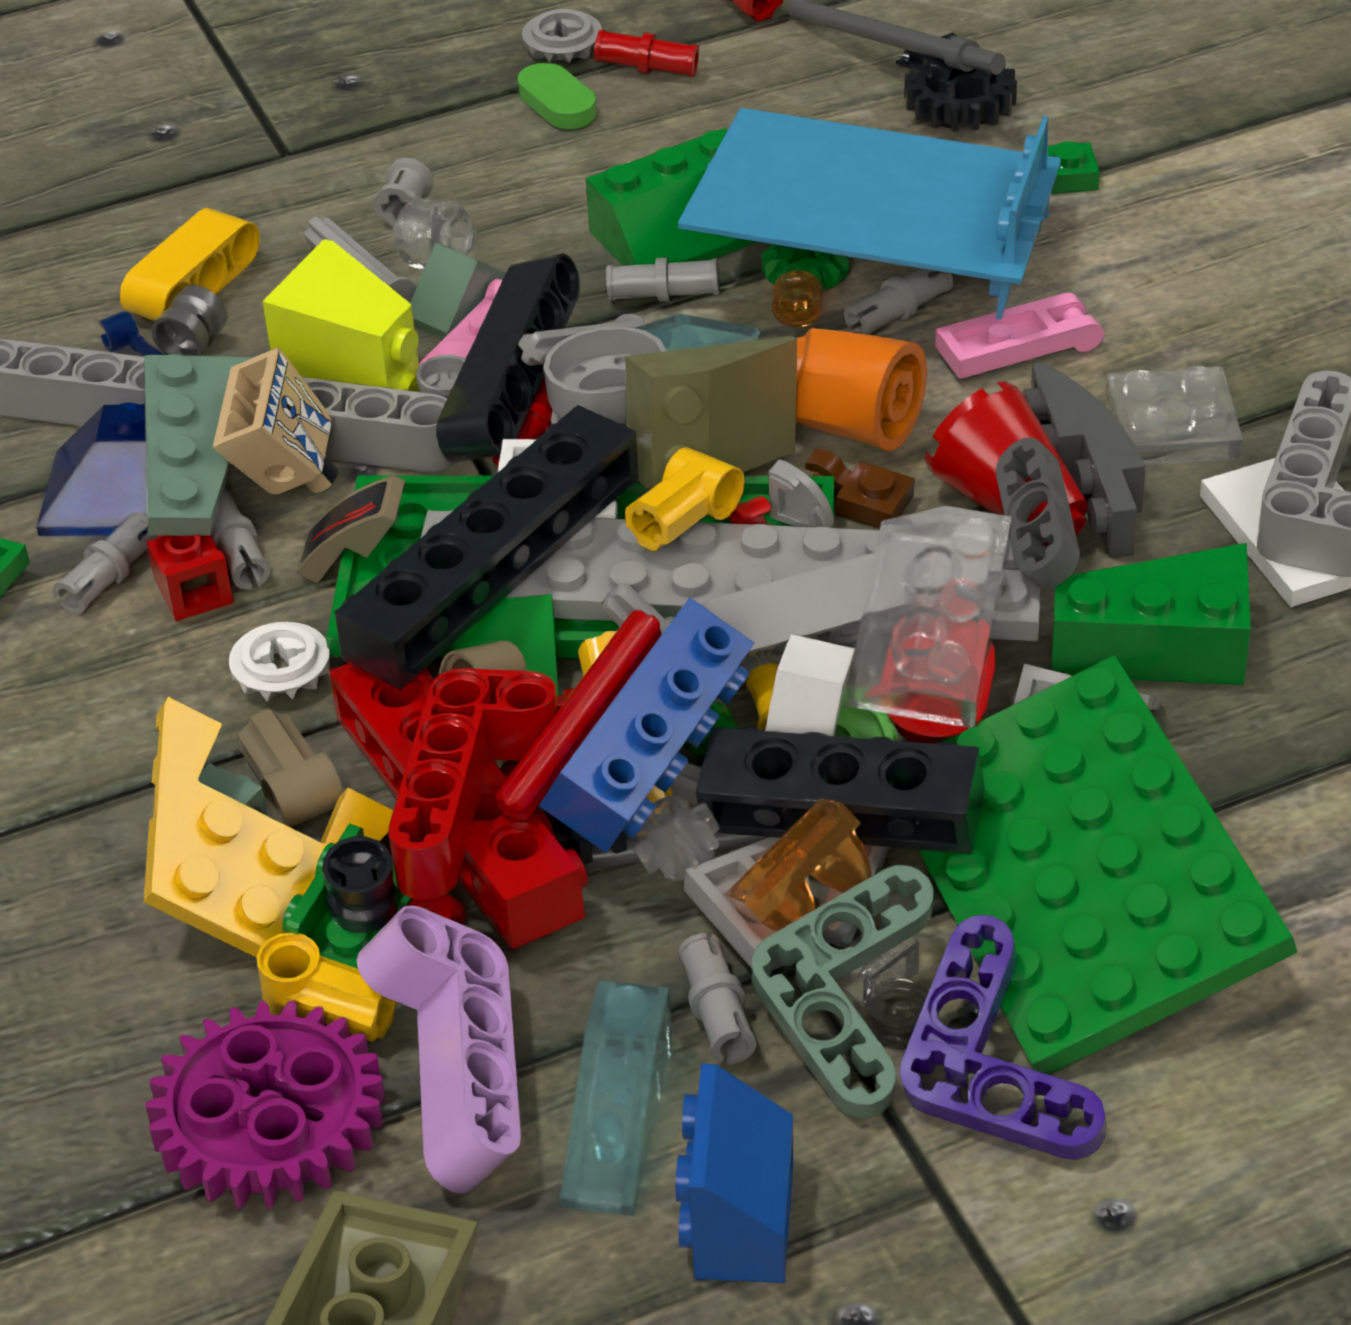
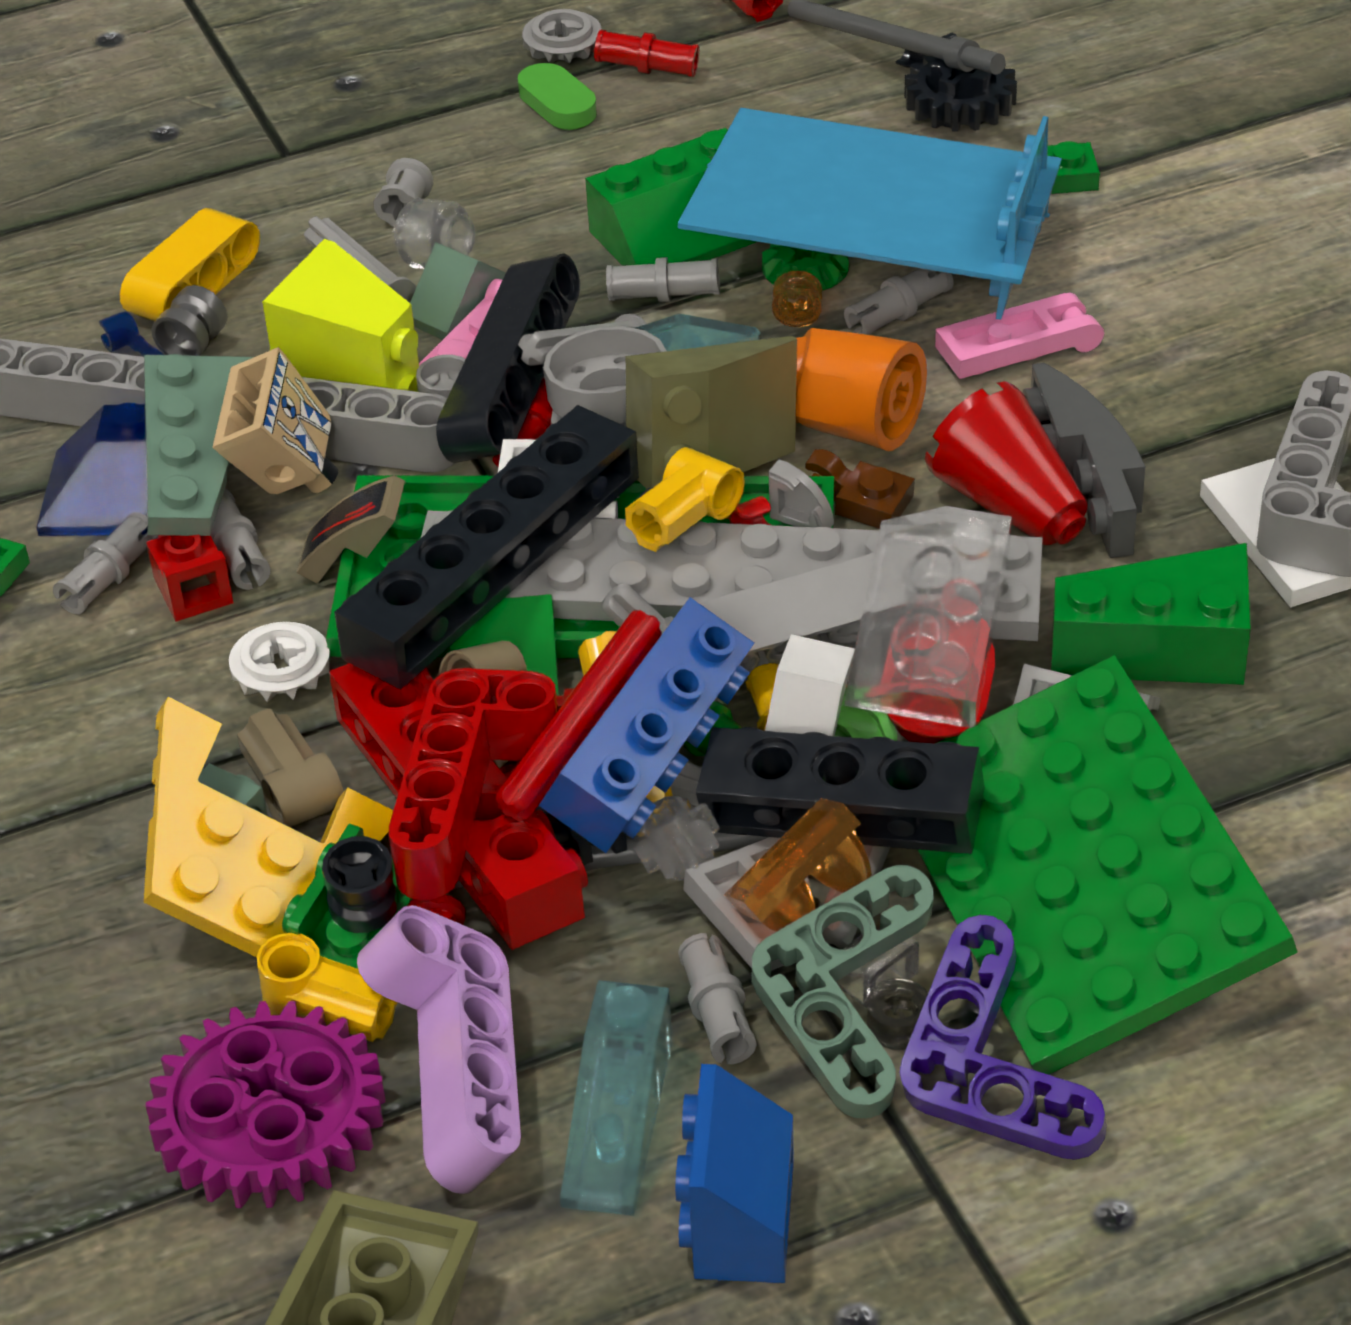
(1054, 525): dark grey beam -> none
(1176, 414): clear plate -> none

